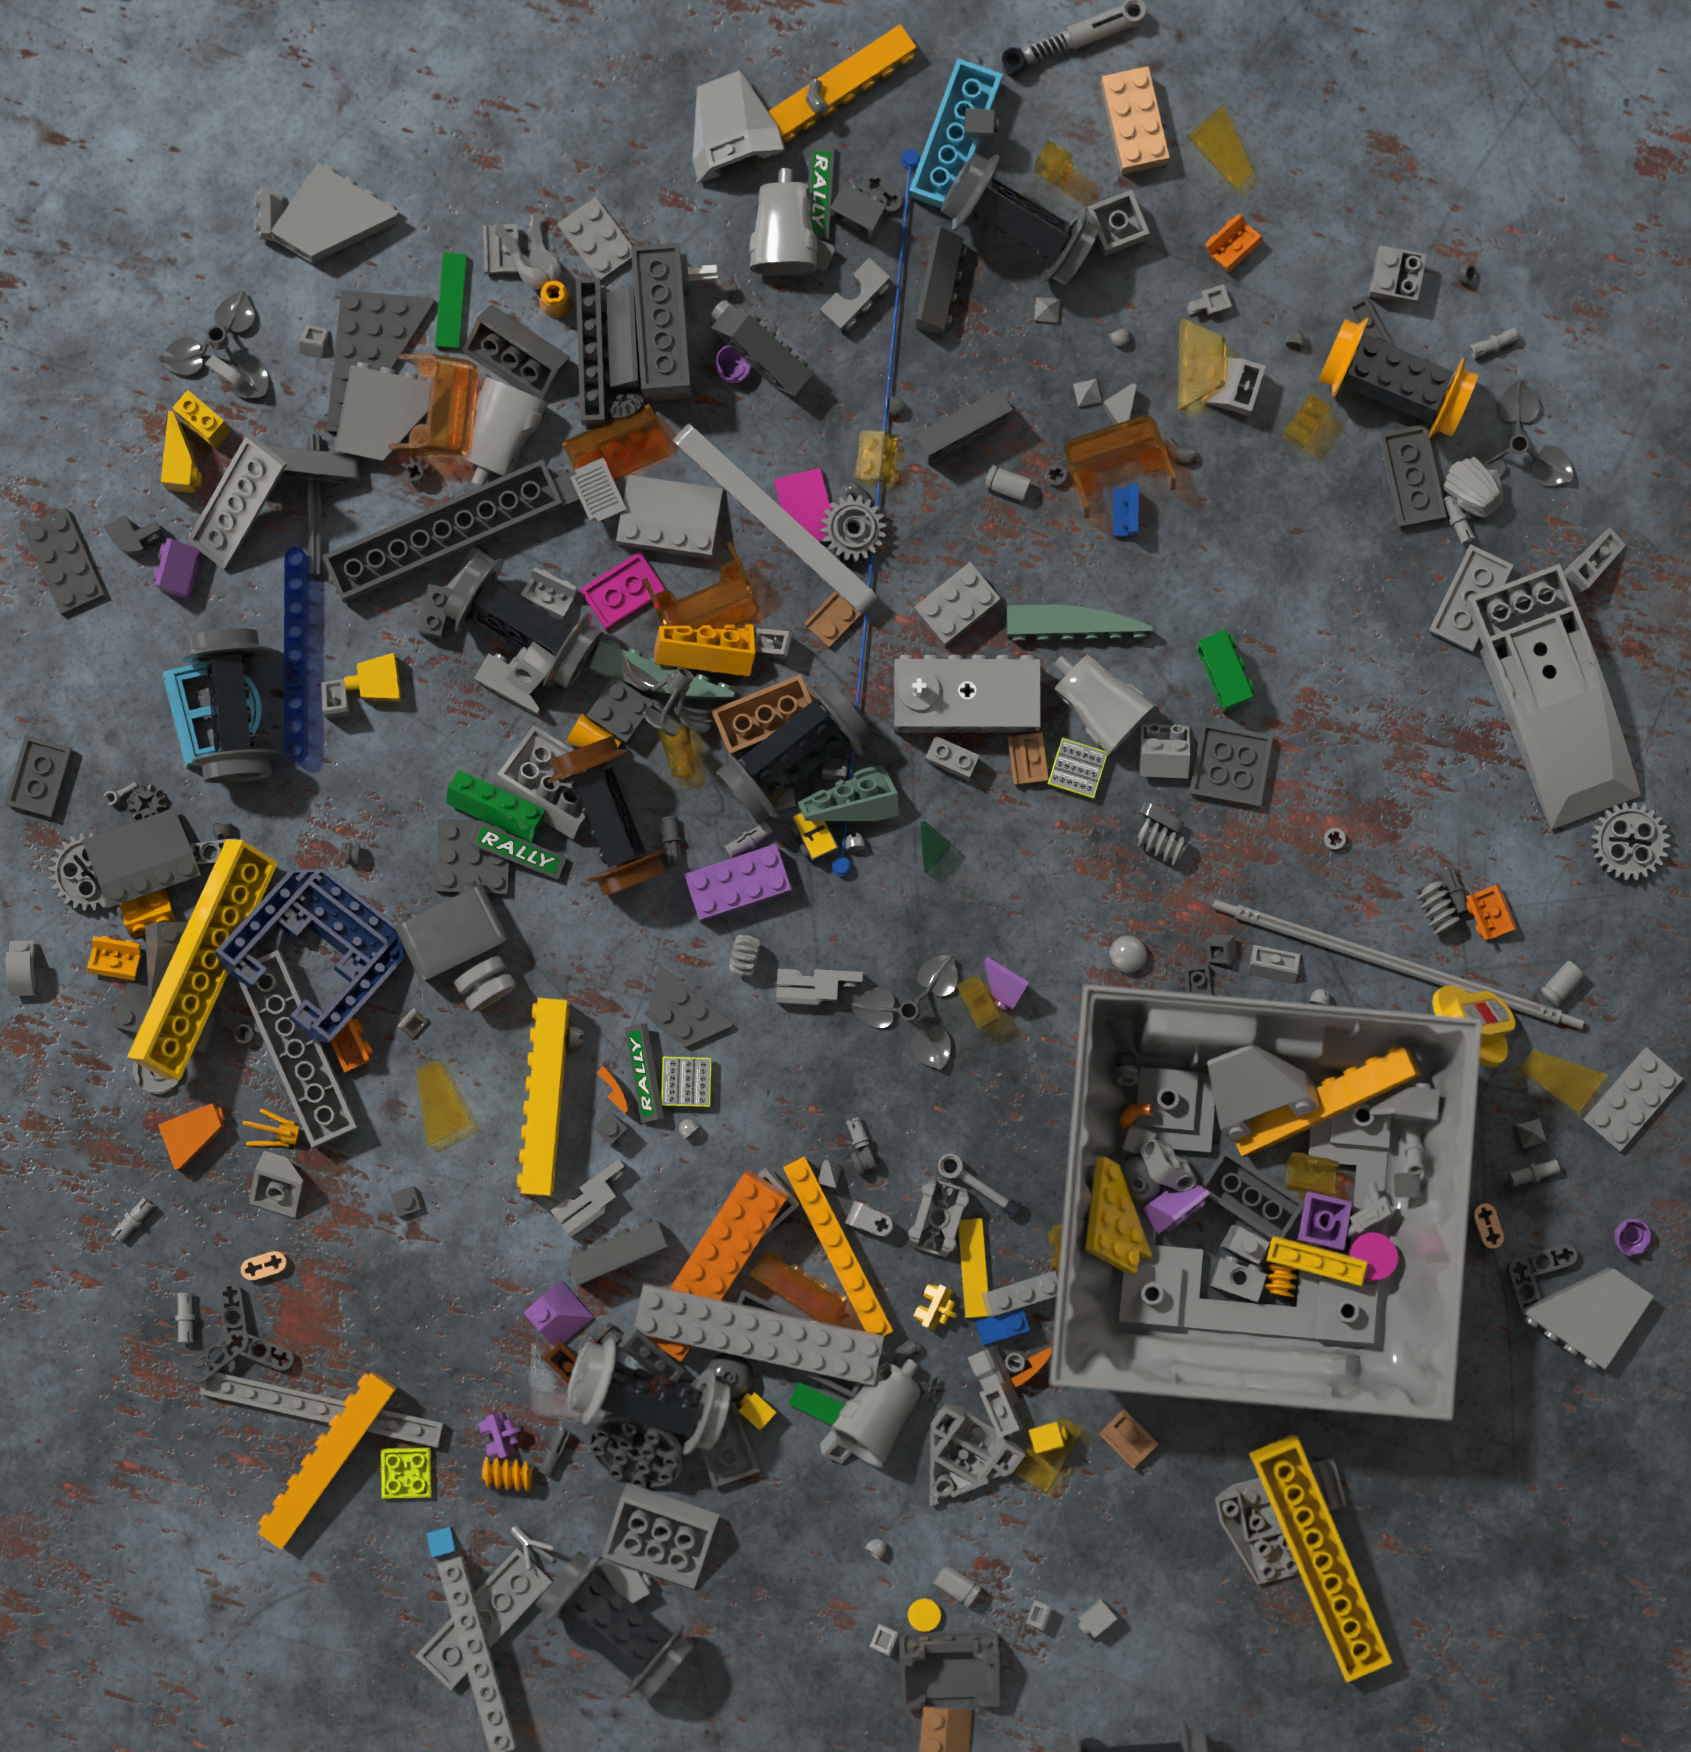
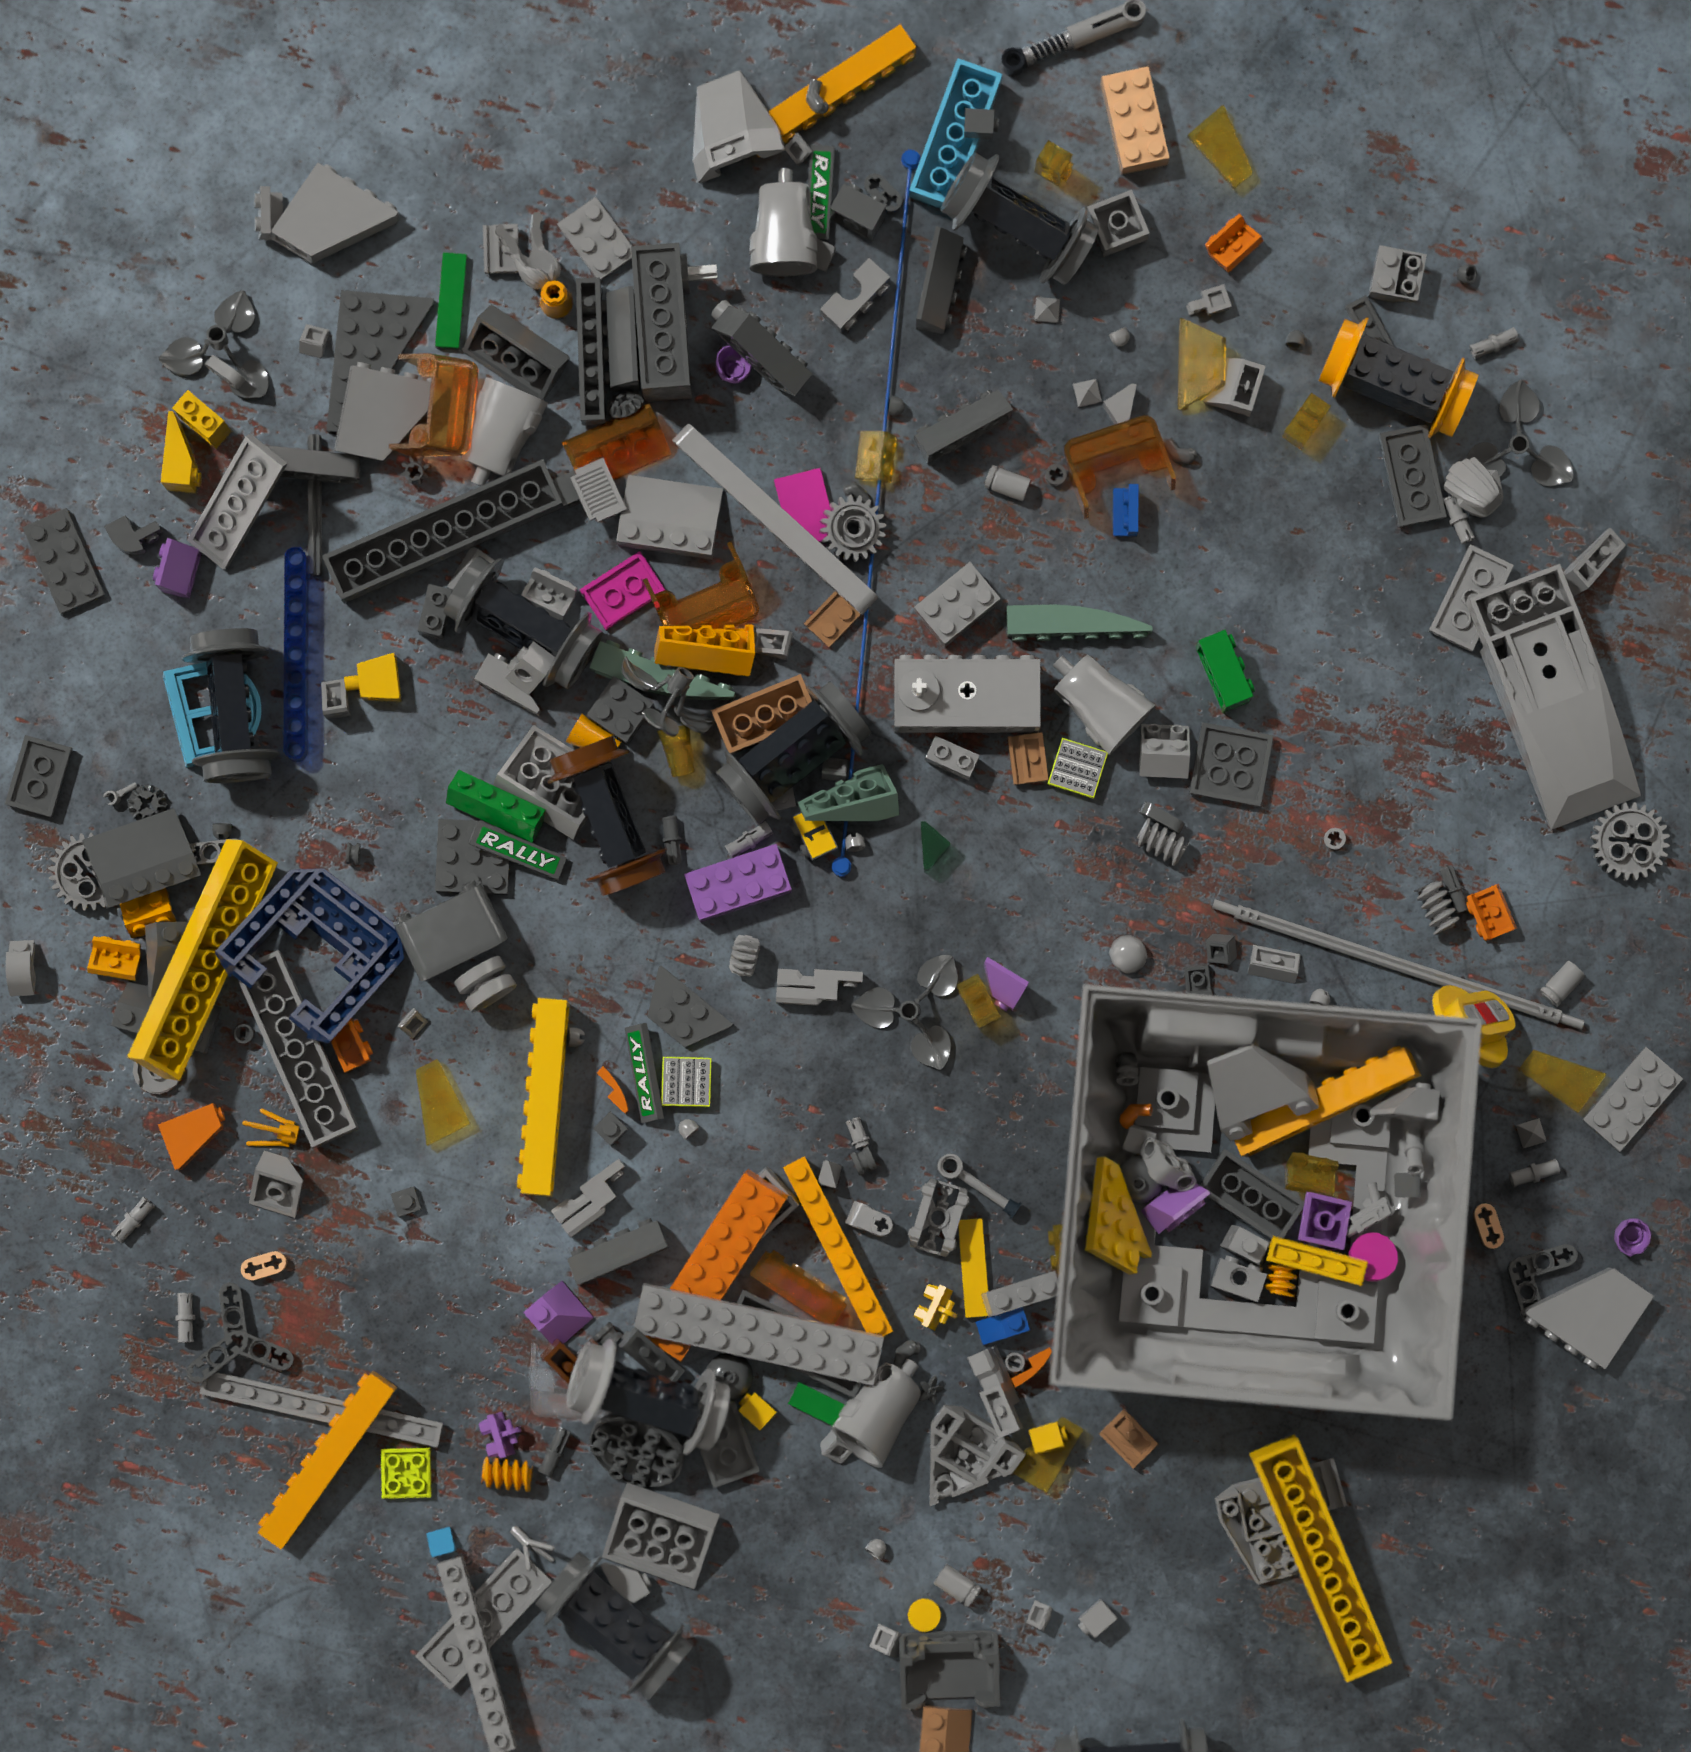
(798, 149): none -> light grey slope

